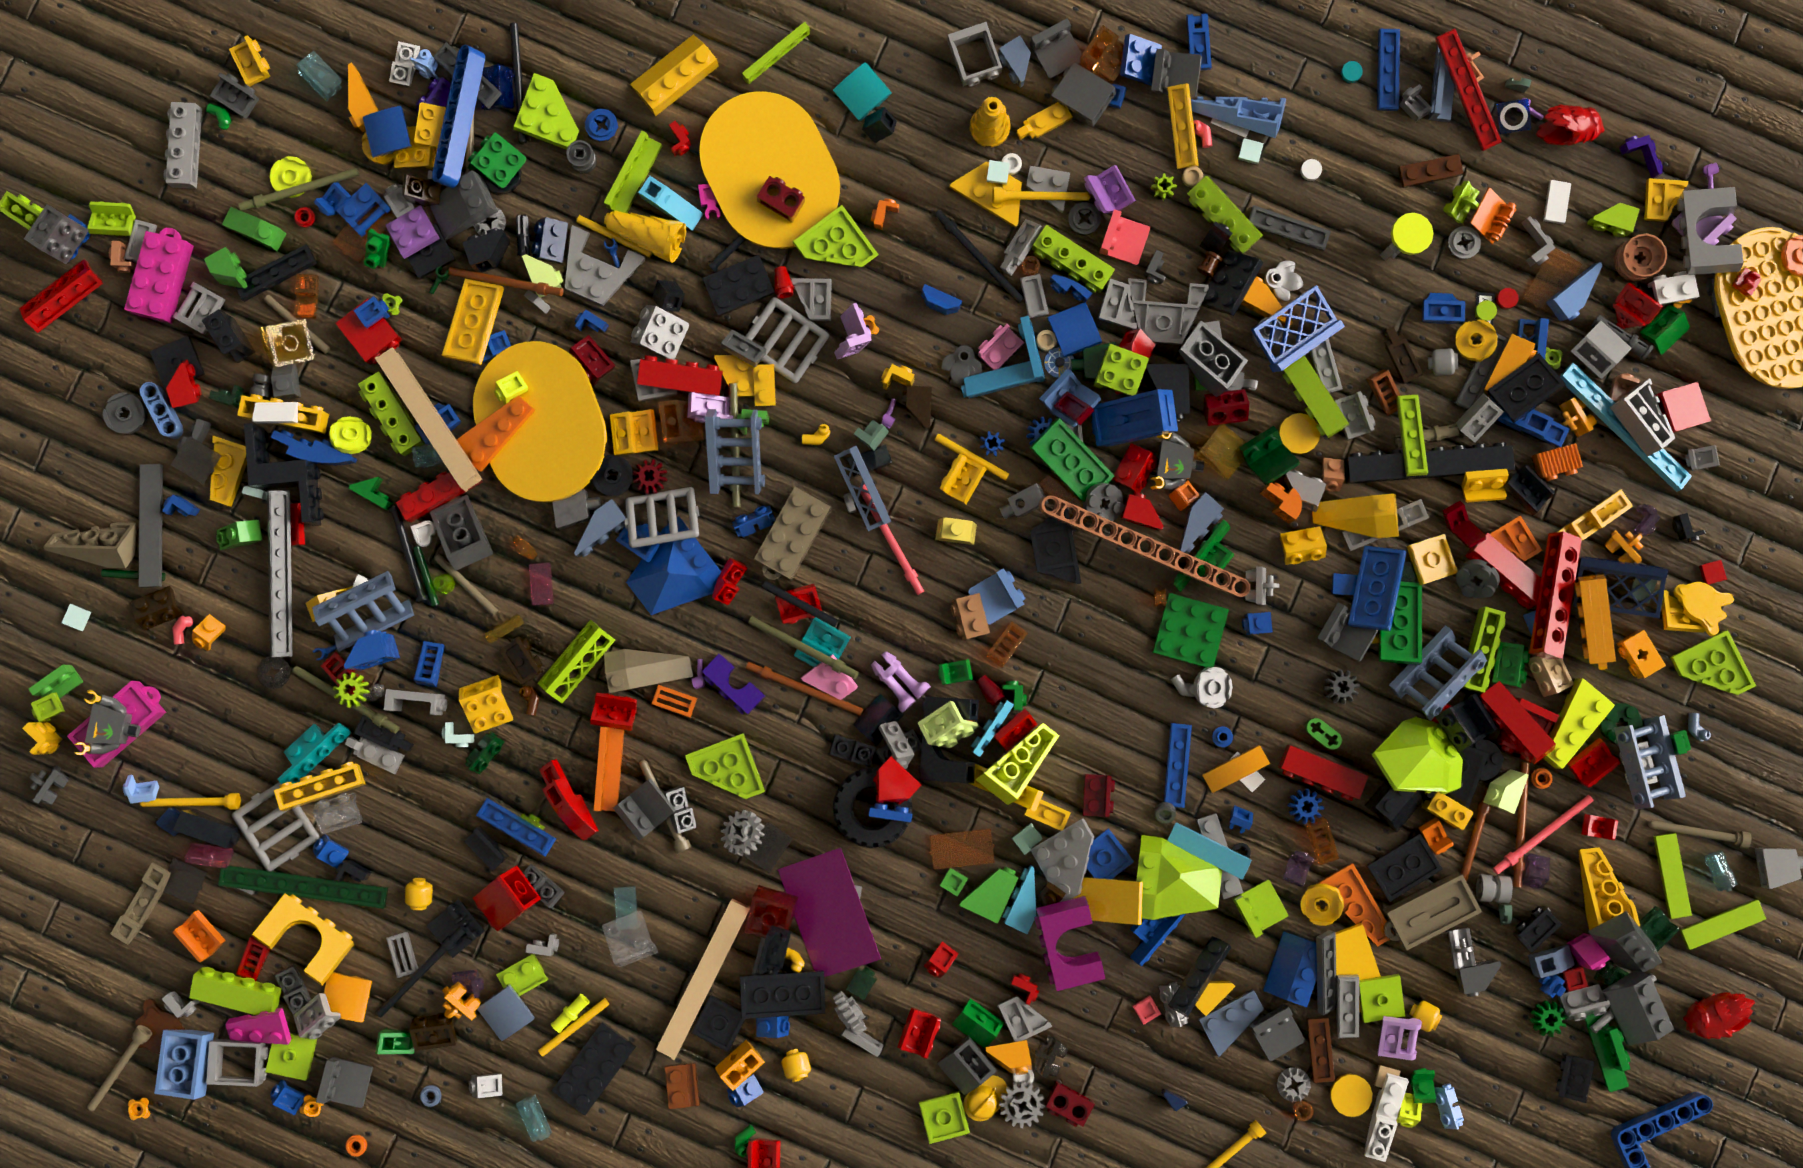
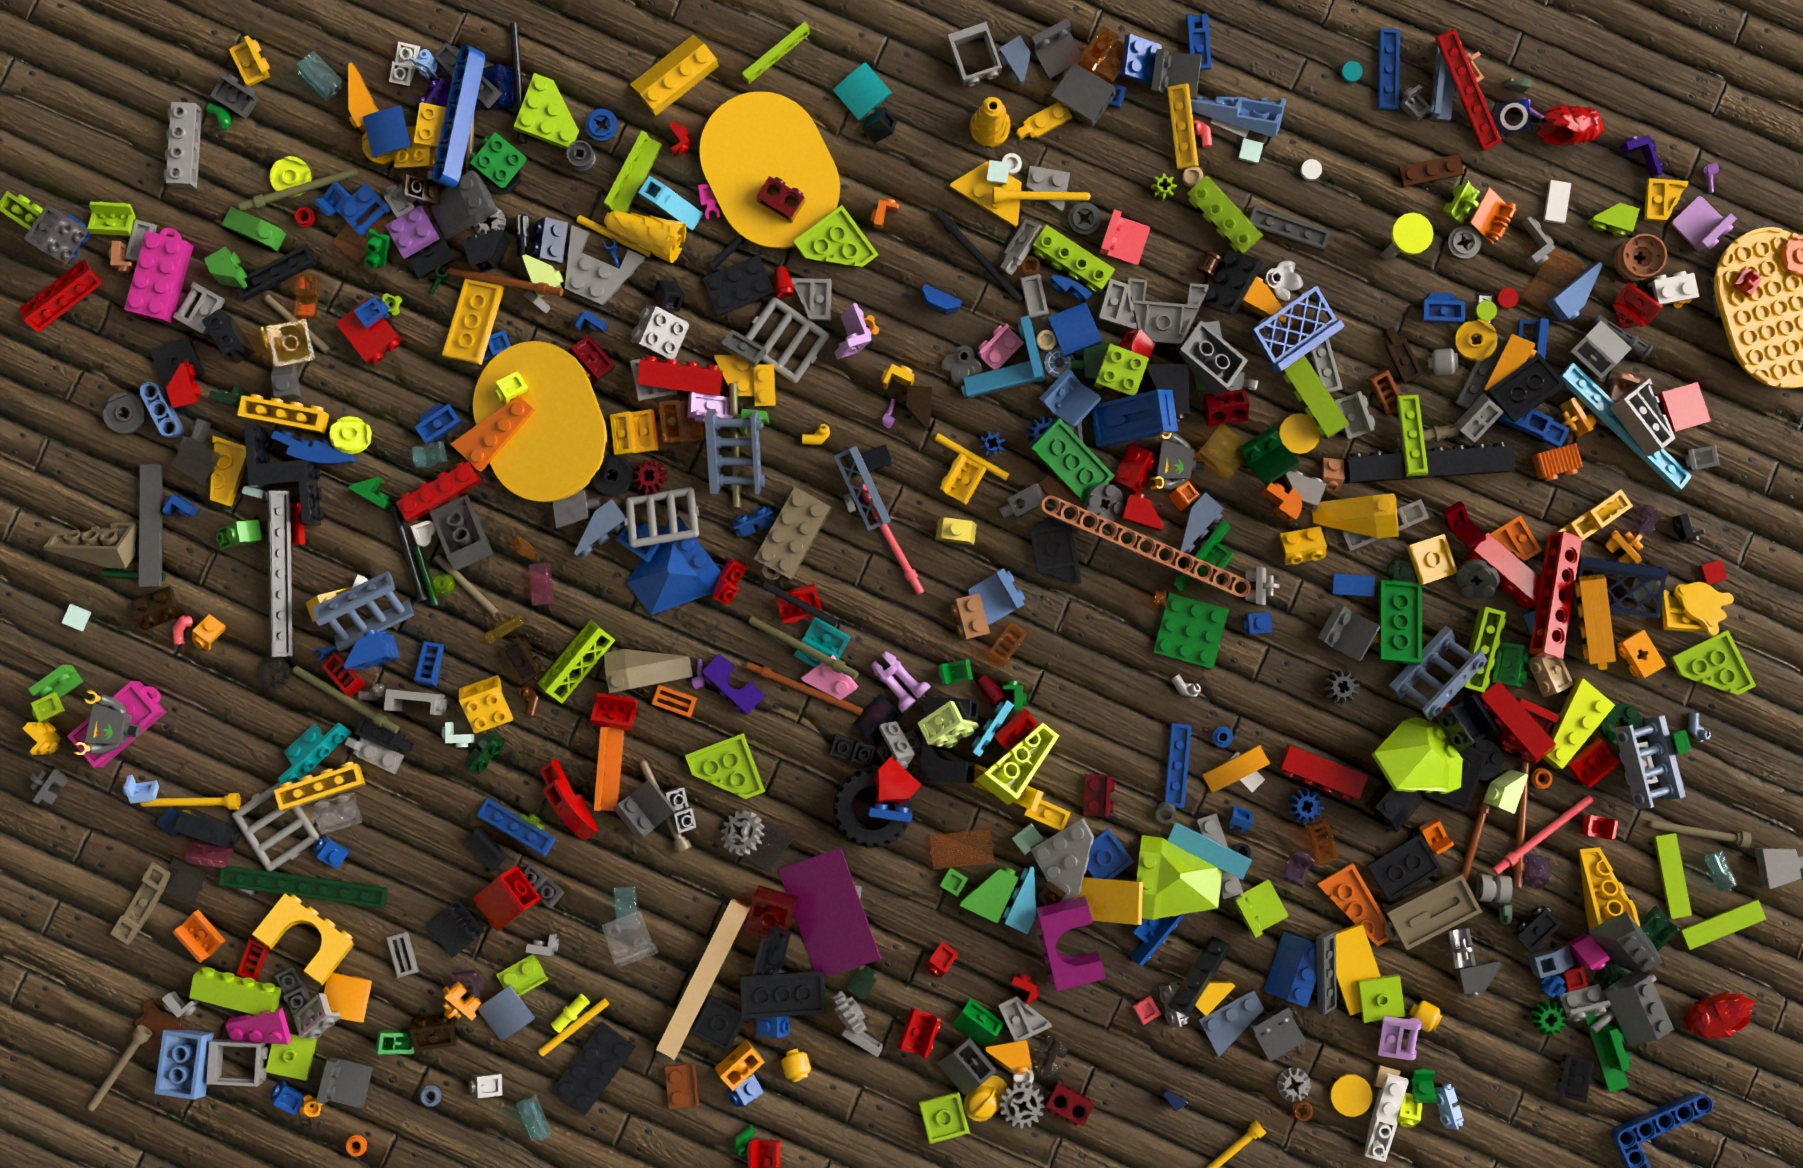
(134, 1113): light orange plate -> none
(258, 388): dark grey wheel -> none
(275, 412): white slope -> none
(349, 698): lime gear -> none
(355, 871): black bracket -> none
(391, 413): lime brick -> none
(418, 894): yellow head -> none
(429, 419): tan tile -> none
(447, 944): black bar -> none
(797, 960): yellow arm -> none
(872, 435): sand green panel -> none
(1073, 408): dark red tile -> none
(1109, 190): medium lavender bracket -> none
(1155, 265): dark grey bracket -> none
(1212, 687): tile -> none
(1216, 238): black slope -> none
(1319, 737): bright green beam -> none
(1320, 1049): reddish brown plate -> none
(1327, 893): yellow plate -> none
(1347, 1006): light grey tile -> none
(1377, 588): blue tile -> none
(1448, 810): yellow bracket -> none
(1484, 485): yellow bracket -> none
(1528, 489): black bracket -> none
(1557, 356): lime plate -> none
(1666, 328): green panel -> none
(1701, 256): light grey arch -> none

